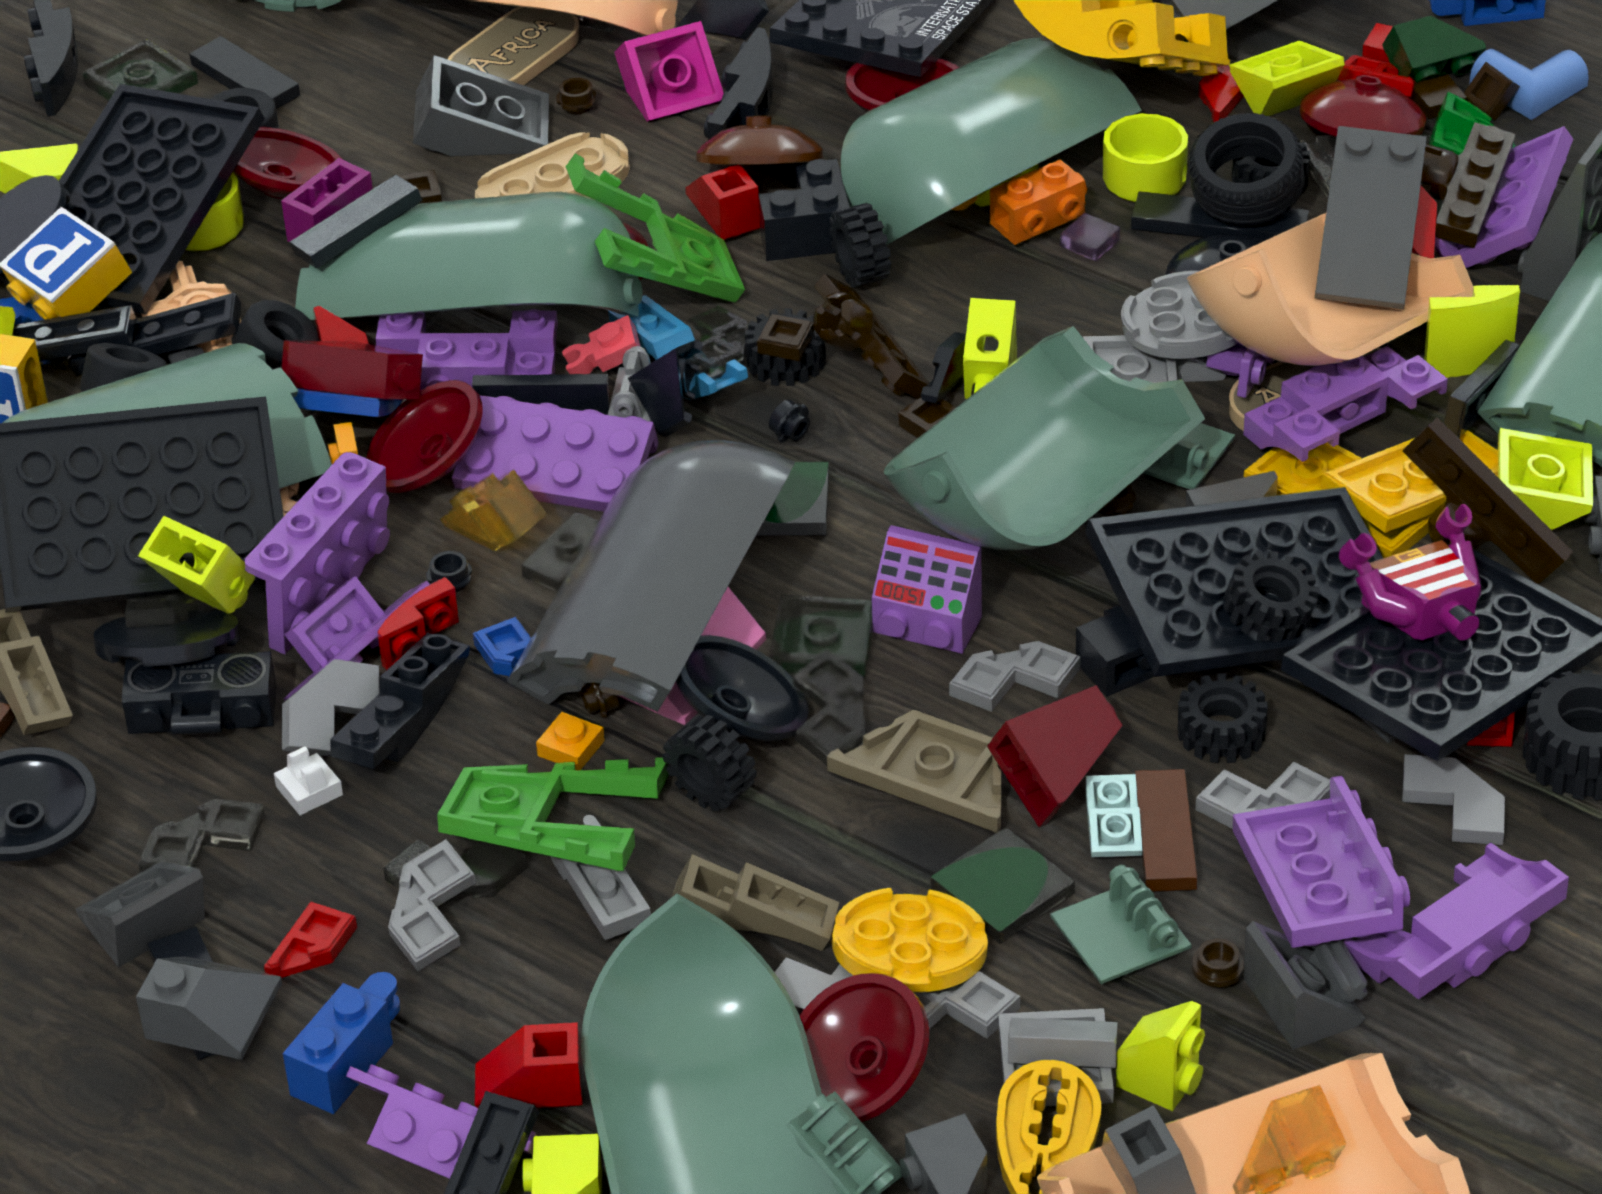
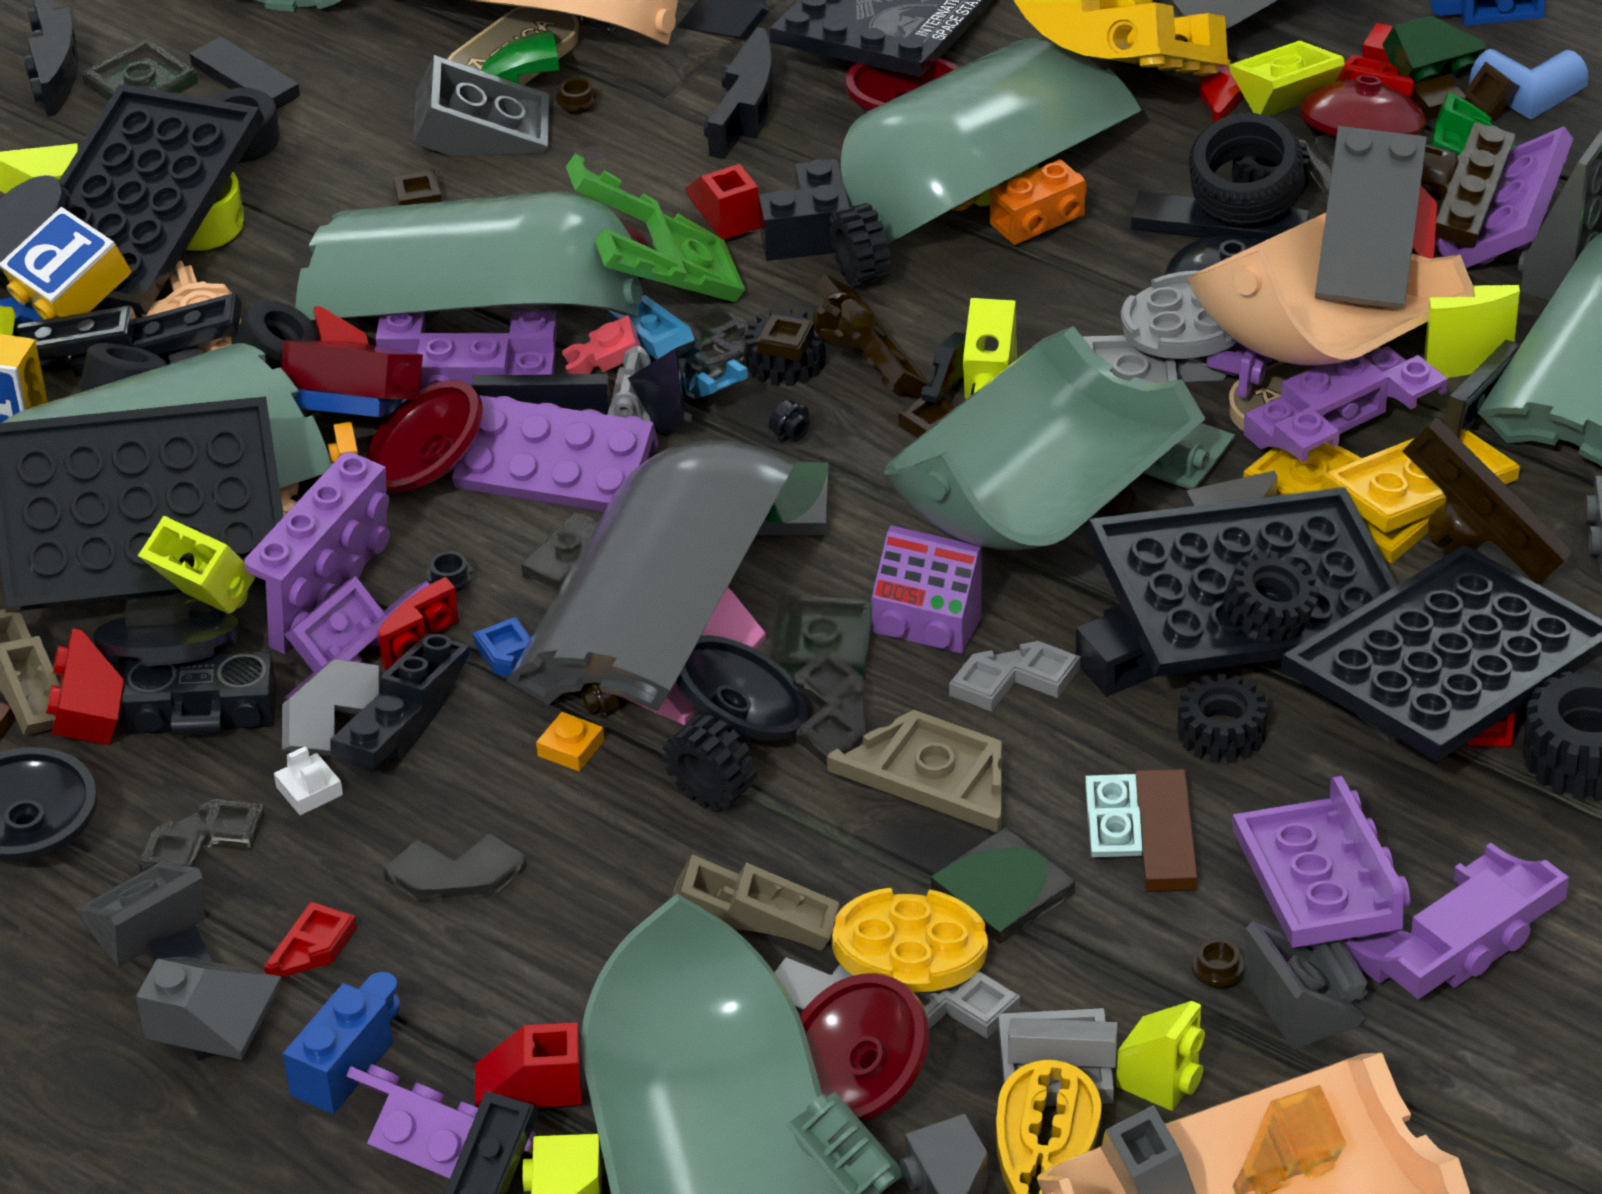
(88, 692): none -> red slope
(282, 161): dark red dish -> none
(323, 196): magenta brick -> none
(356, 221): tile -> none
(424, 885): light grey tile -> none
(494, 511): clear yellow slope -> none
(512, 808): bright green wing -> none
(524, 56): none -> green brick
(546, 170): tan tile -> none
(605, 893): light grey plate -> none
(669, 71): dark pink slope -> none
(759, 144): reddish brown dish -> none
(1054, 748): dark red slope -> none
(1090, 236): clear purple tile -> none
(1120, 928): sand green hinge -> none
(1145, 156): neon yellow piece -> none
(1234, 795): light grey tile -> none
(1424, 587): magenta torso -> none
(1476, 805): light grey tile -> none
(1547, 474): neon yellow slope -> none

